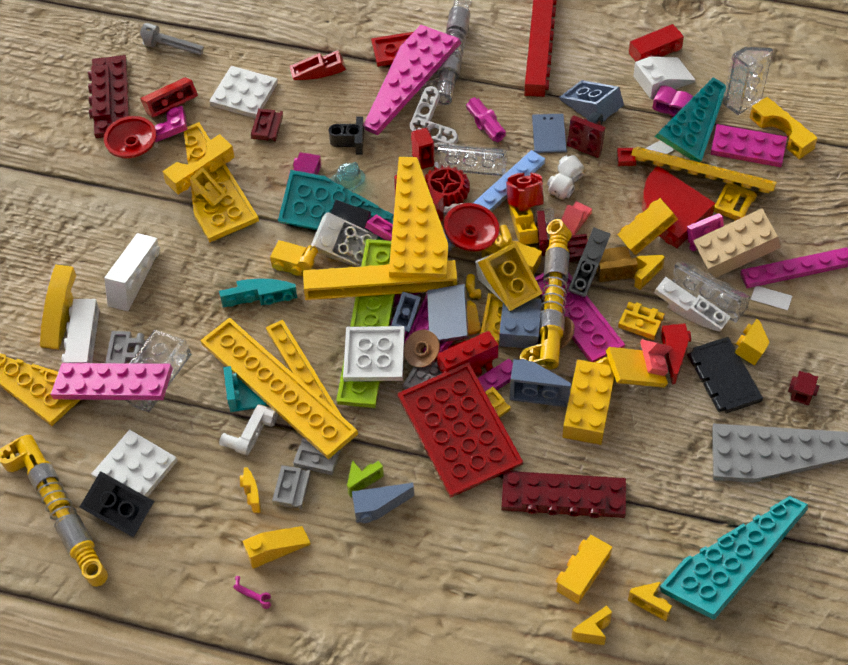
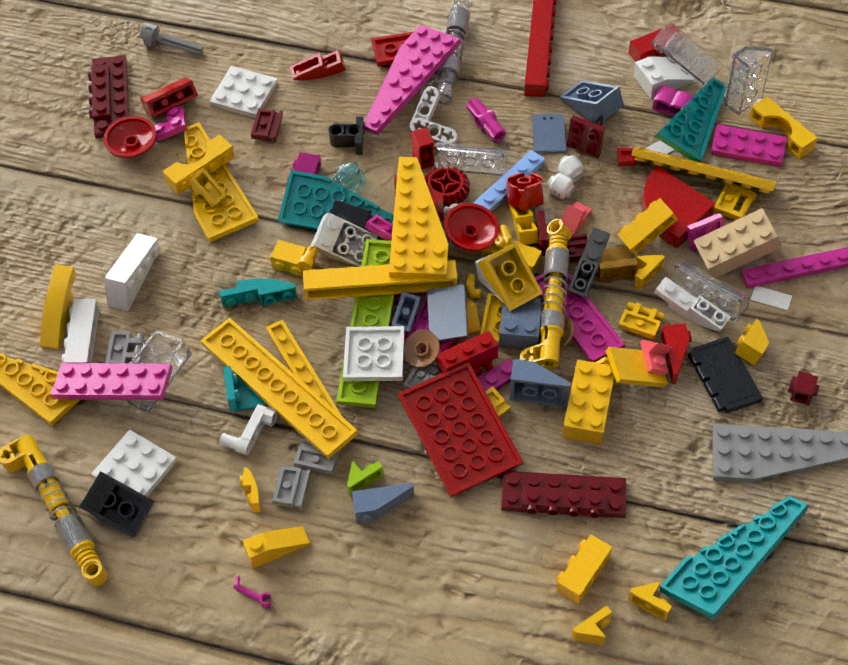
(687, 54): none -> clear slope

